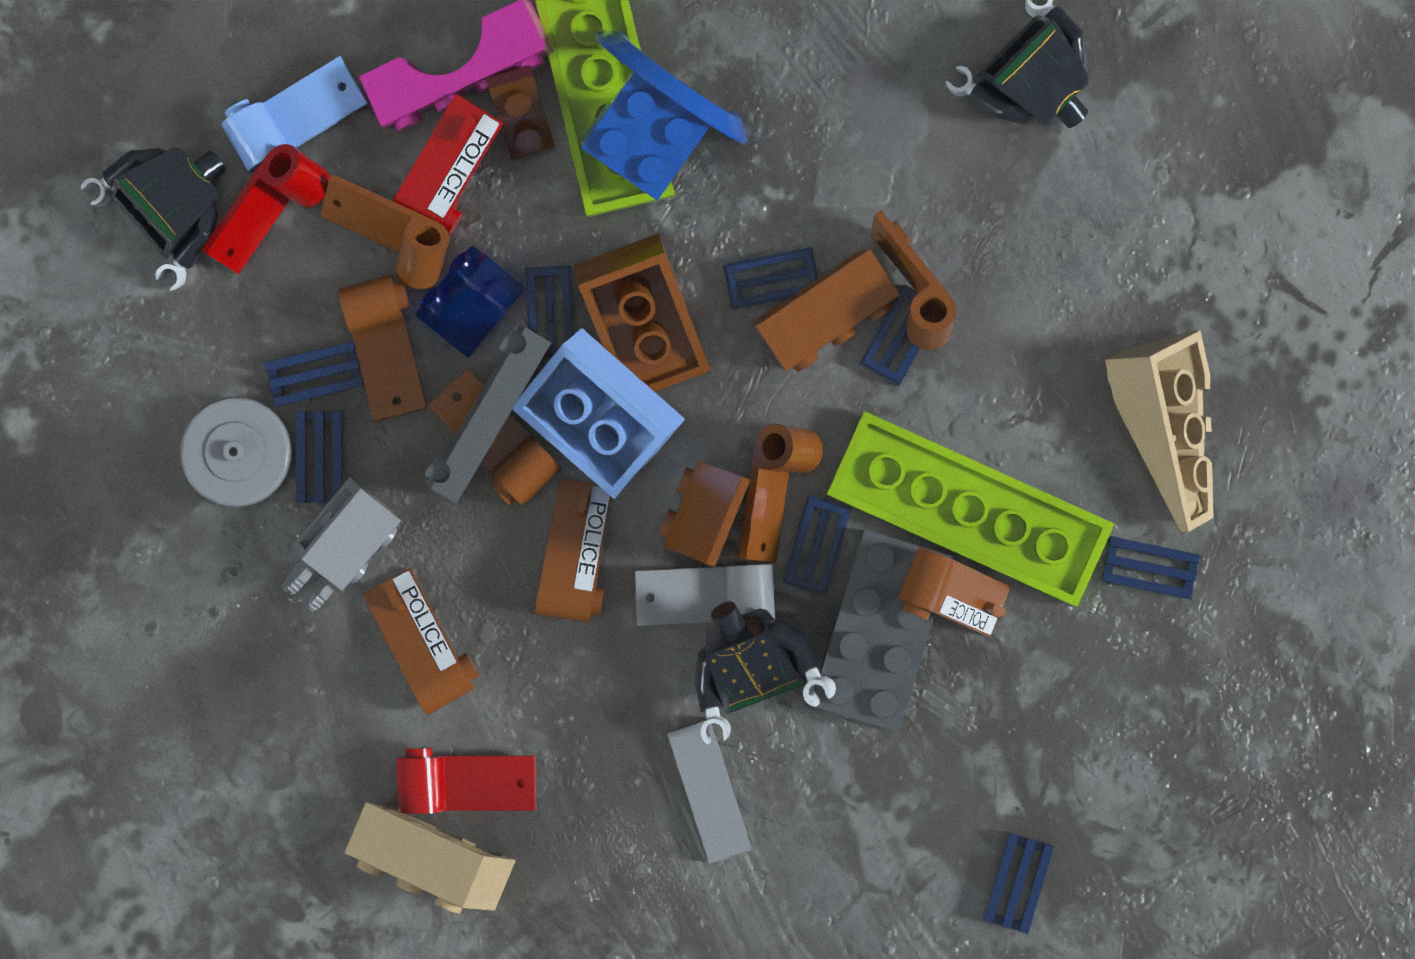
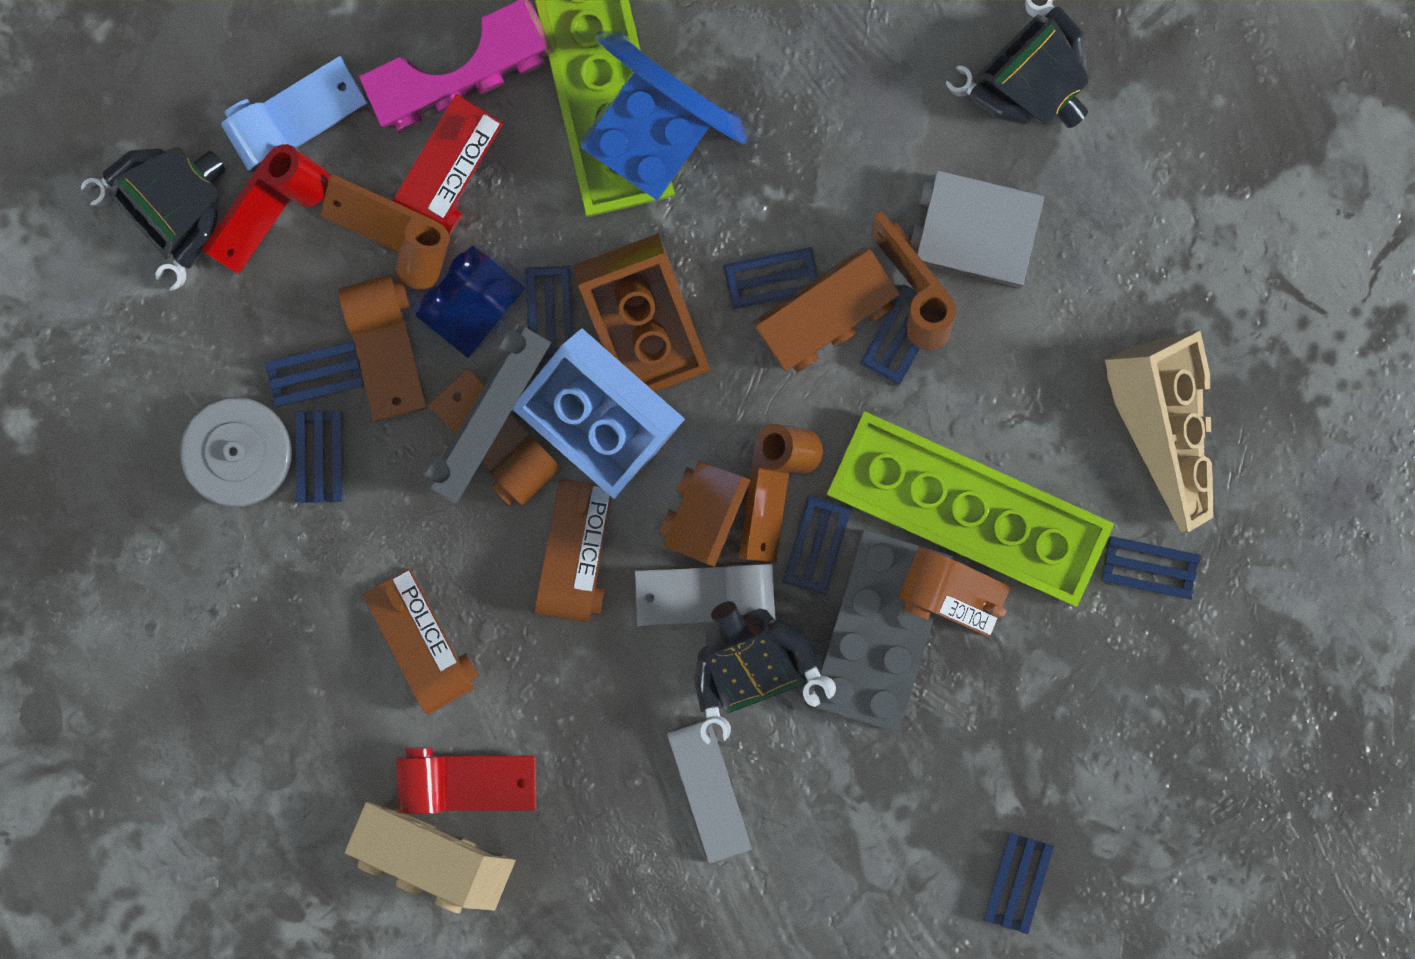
(340, 543): light grey hinge -> none
(522, 112): reddish brown plate -> none
(977, 228): none -> light grey brick

